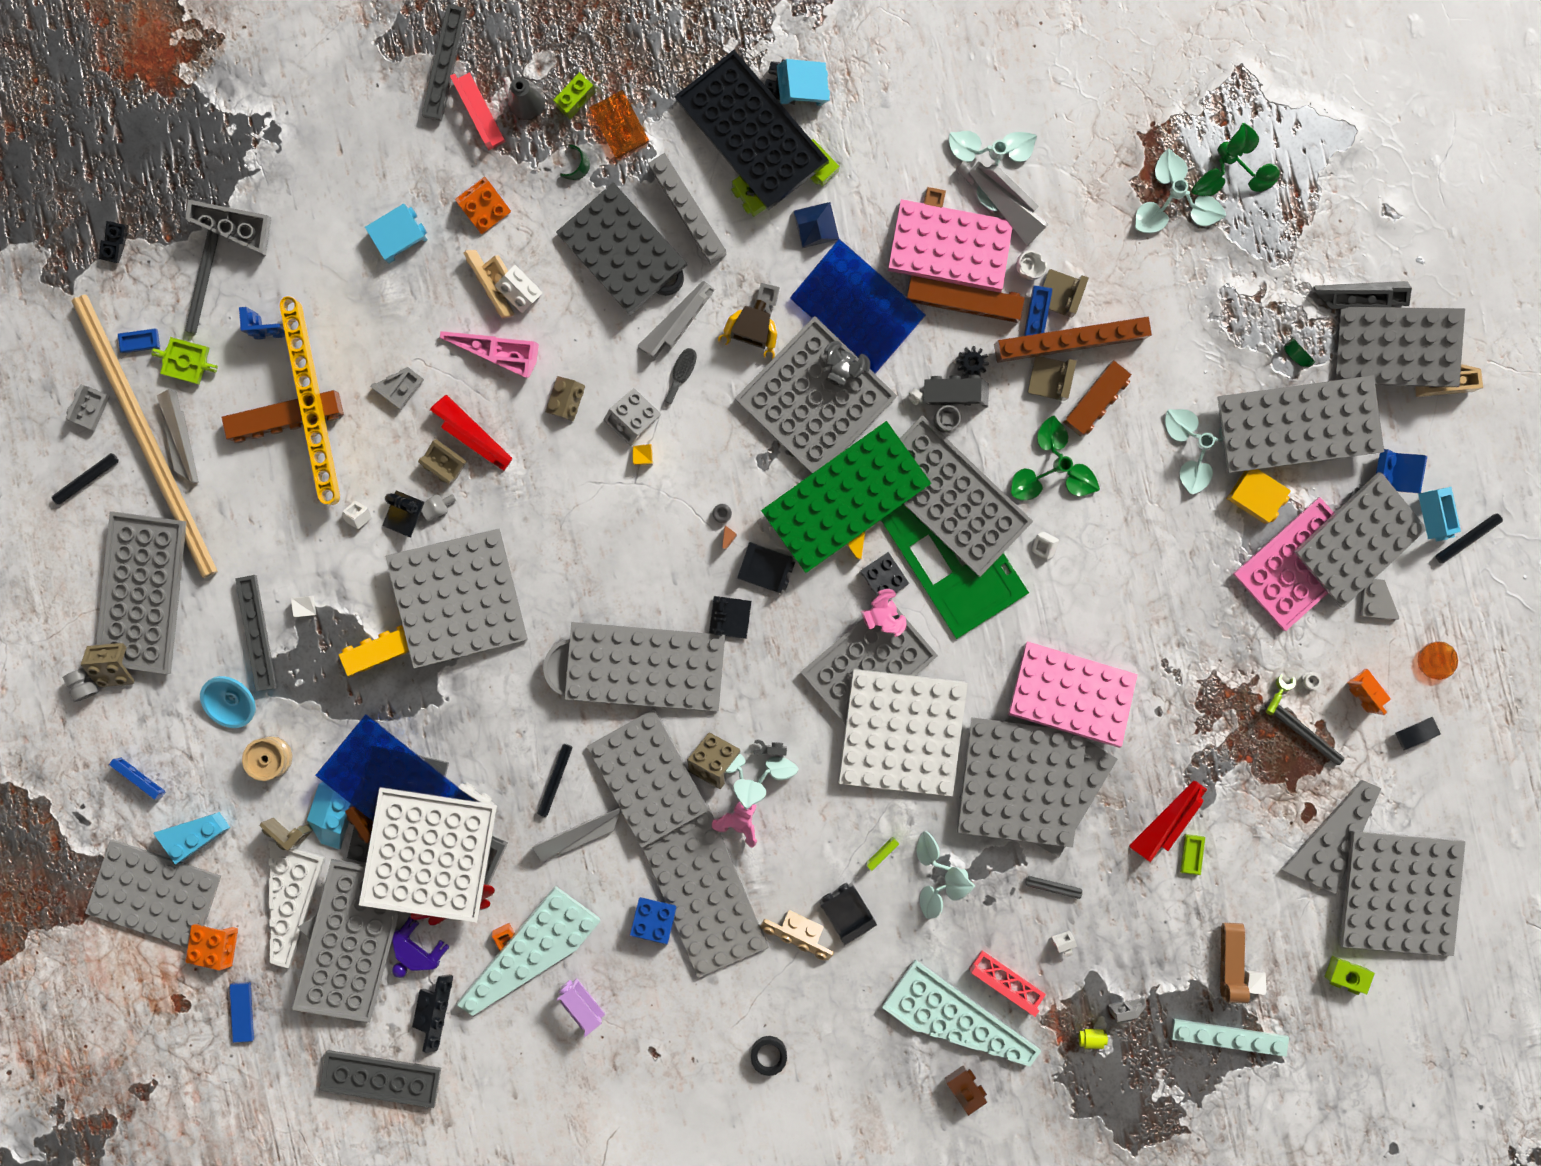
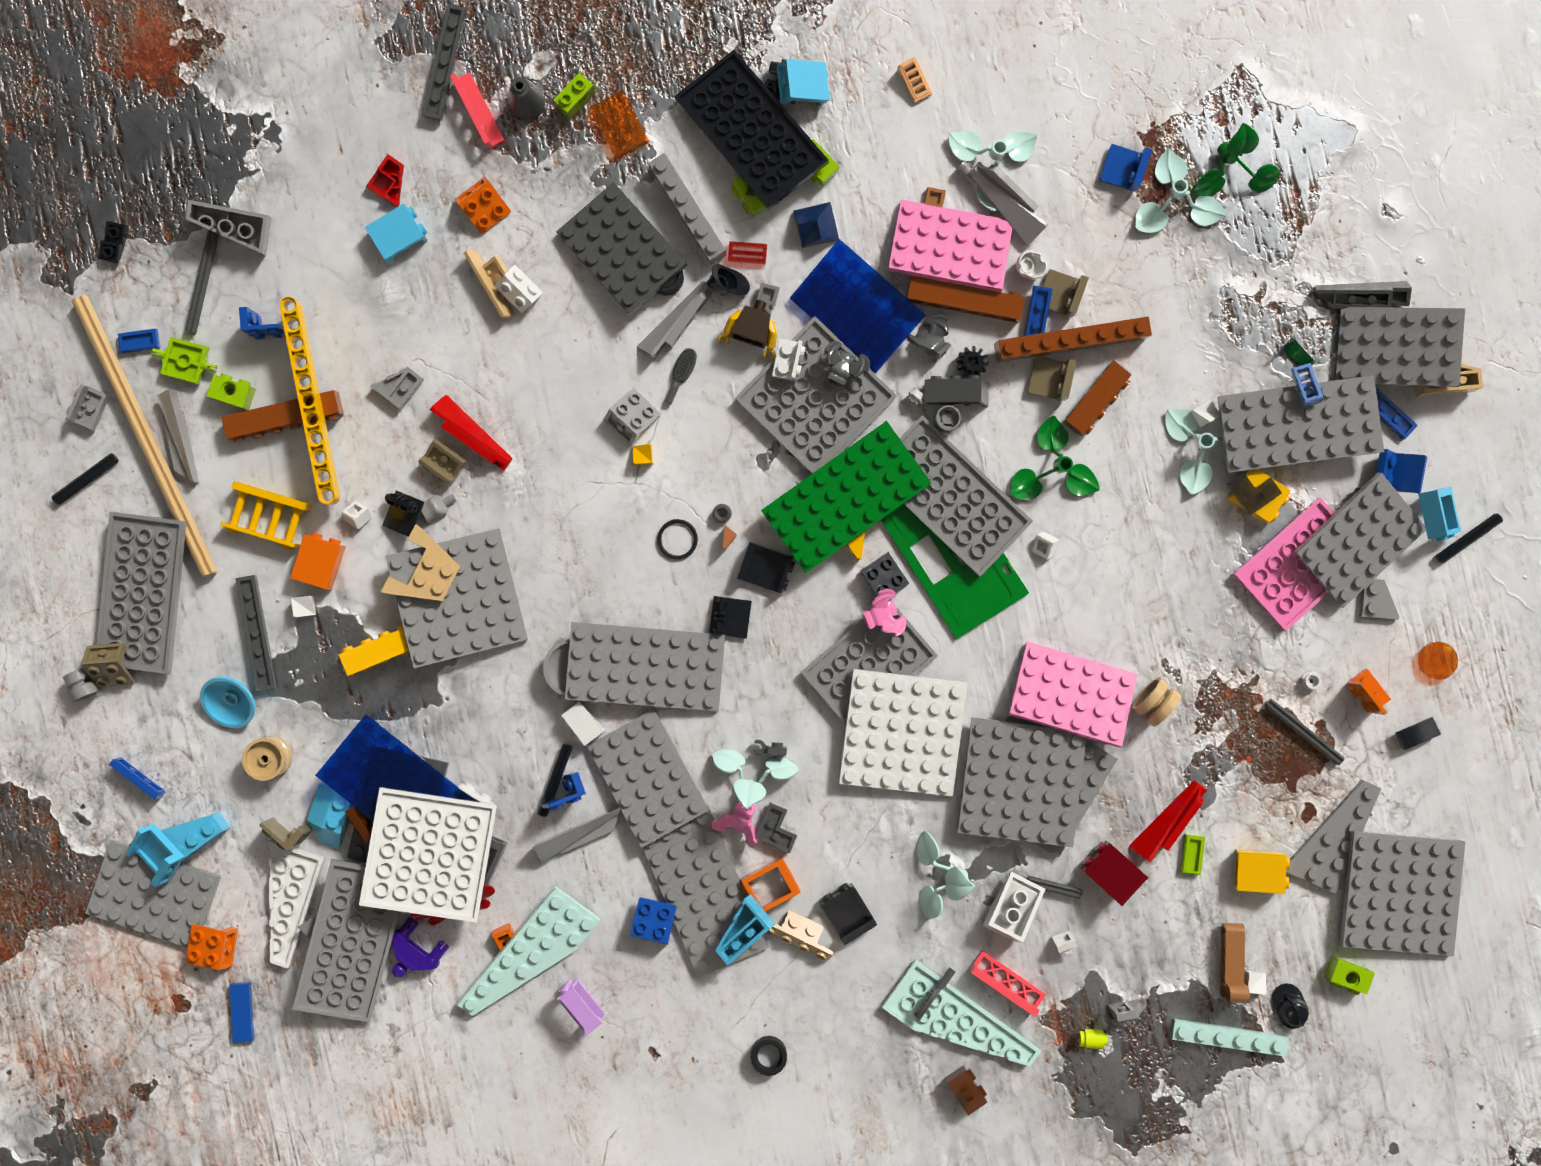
(156, 852): none -> medium azure panel
(220, 388): none -> lime brick
(279, 501): none -> yellow fence
(318, 561): none -> orange brick
(380, 1079): dark grey plate -> none
(388, 180): none -> red slope
(431, 1012): black bracket -> none
(433, 574): none -> tan wing
(511, 354): bright pink wedge -> none
(565, 398): dark tan bracket -> none
(572, 784): none -> blue bracket
(582, 723): none -> white brick
(583, 168): dark green helmet -> none
(677, 556): none -> black tyre
(712, 759): dark tan bracket -> none
(728, 281): none -> black piece
(746, 928): none -> medium azure wedge
(751, 253): none -> clear red tile
(771, 831): none -> dark grey plate
(787, 359): none -> white bracket
(787, 875): none -> orange window
(882, 853): lime tile -> none
(920, 77): none -> light nougat slope
(932, 341): none -> dark grey animal
(942, 983): none -> dark grey piece
(1014, 908): none -> white slope
(1113, 872): none -> dark red slope
(1125, 167): none -> blue bracket
(1156, 701): none -> tan wheel
(1205, 413): none -> white slope
(1252, 497): none -> clear smoke plate
(1261, 871): none -> yellow brick
(1278, 696): lime piece -> none
(1290, 1006): none -> black piece
(1306, 402): none -> medium blue slope
(1394, 416): none -> blue tile

